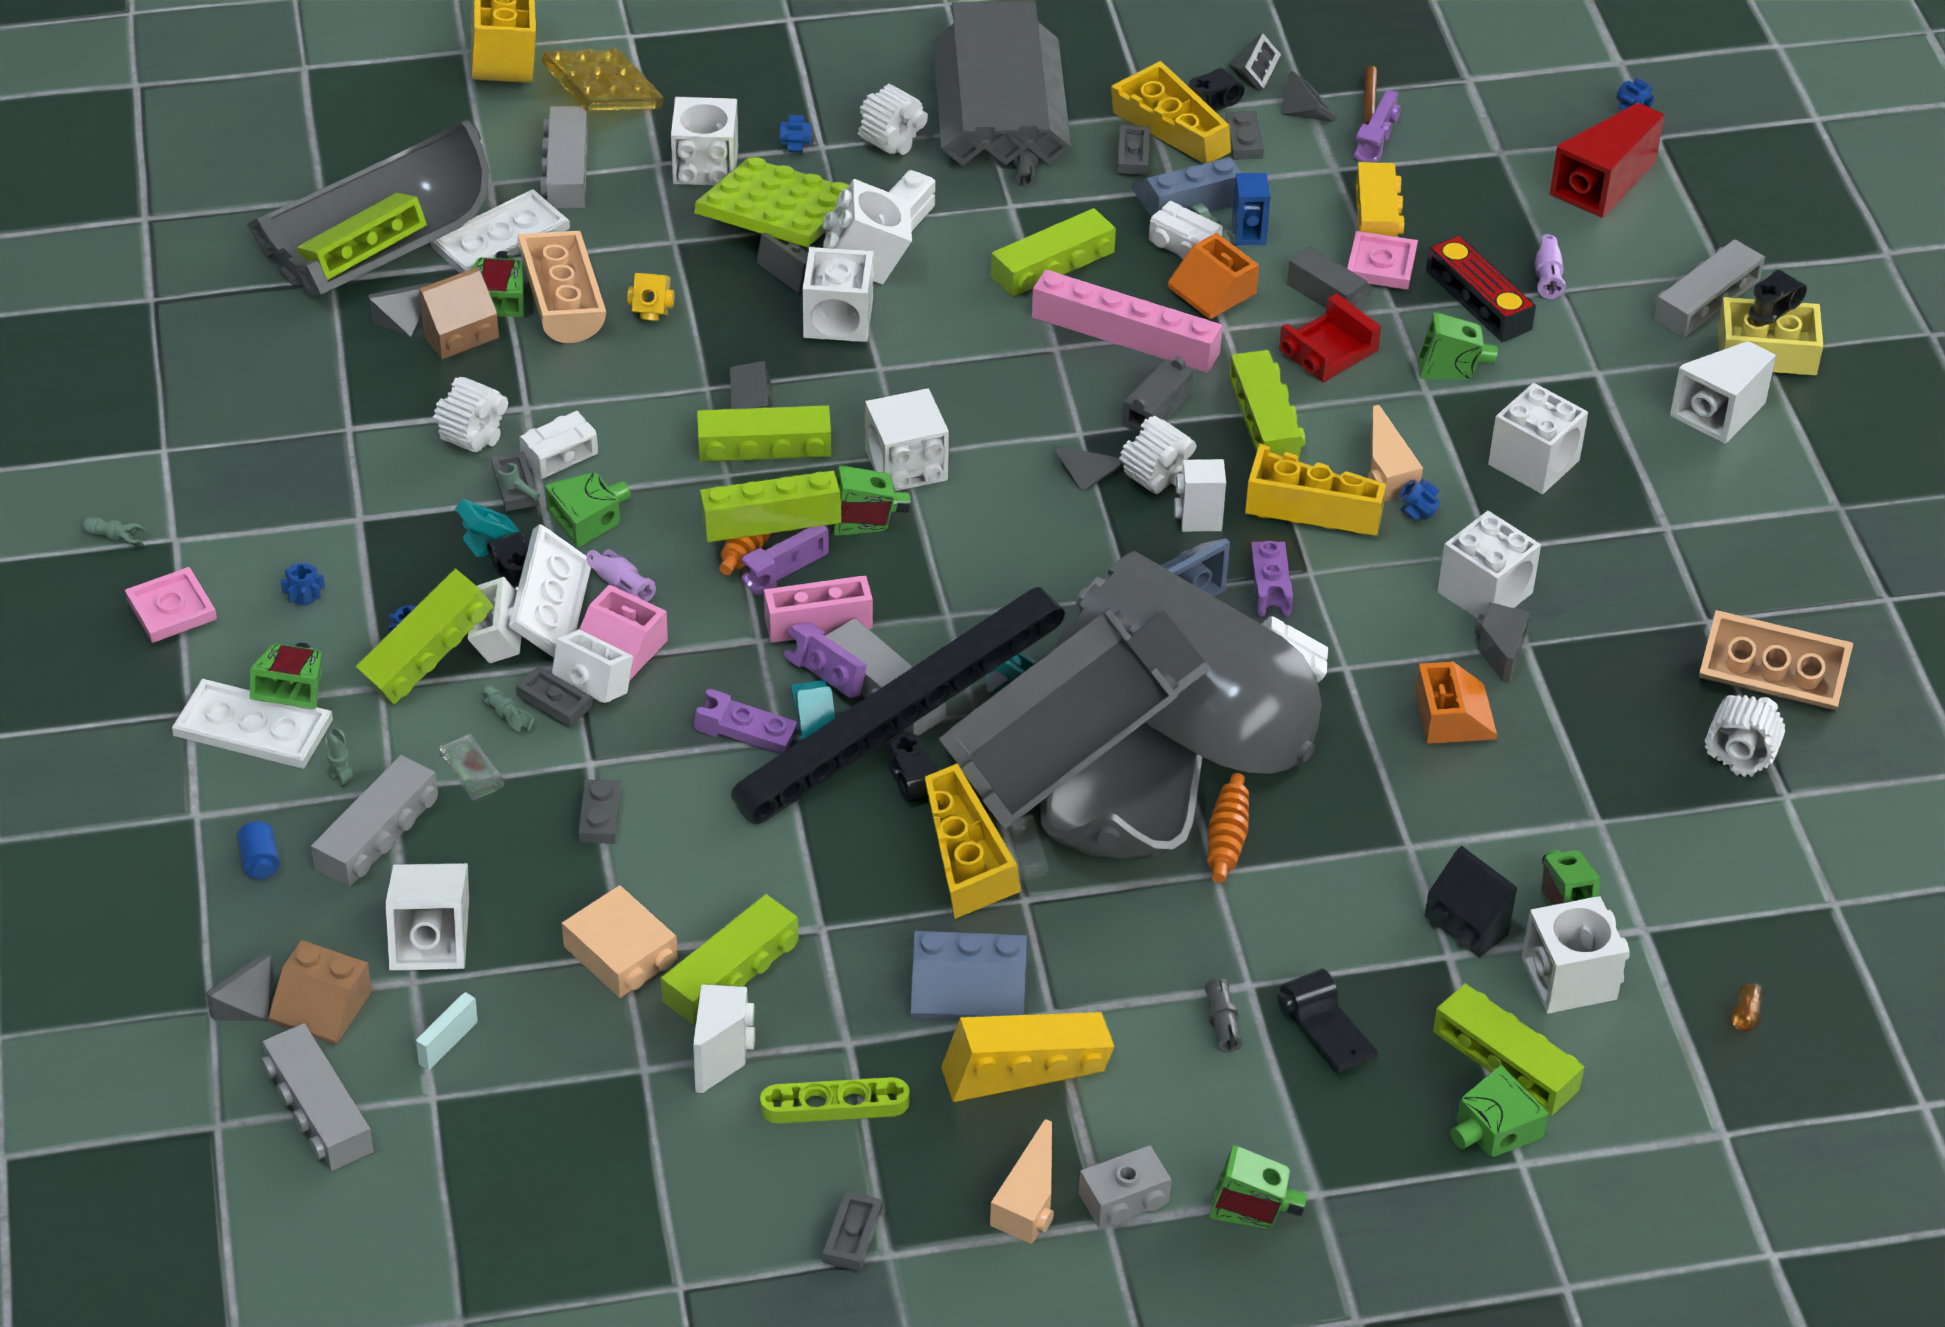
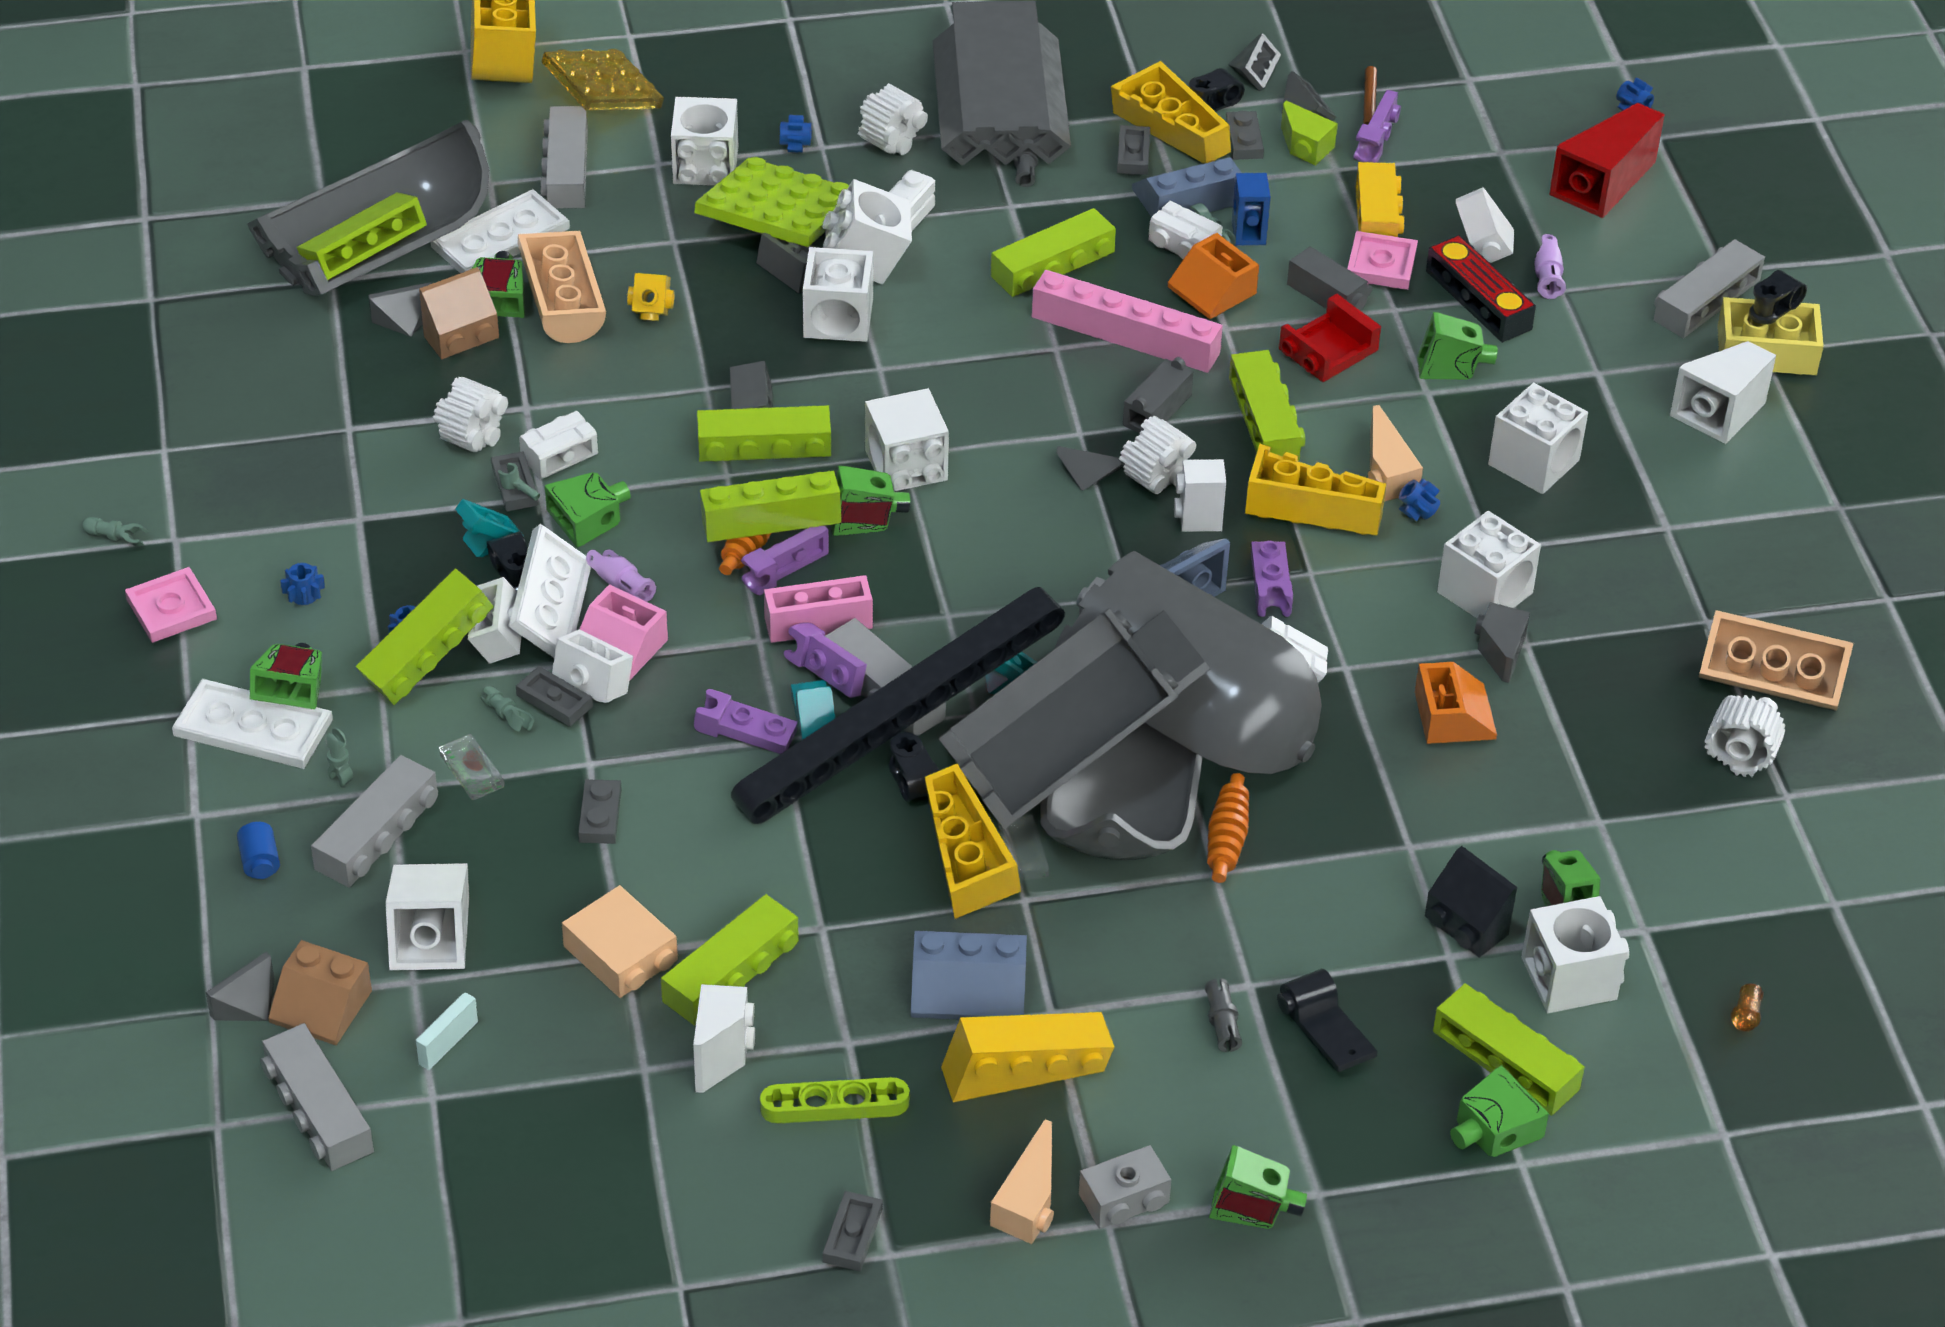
(1307, 133): none -> lime slope
(1485, 225): none -> white slope

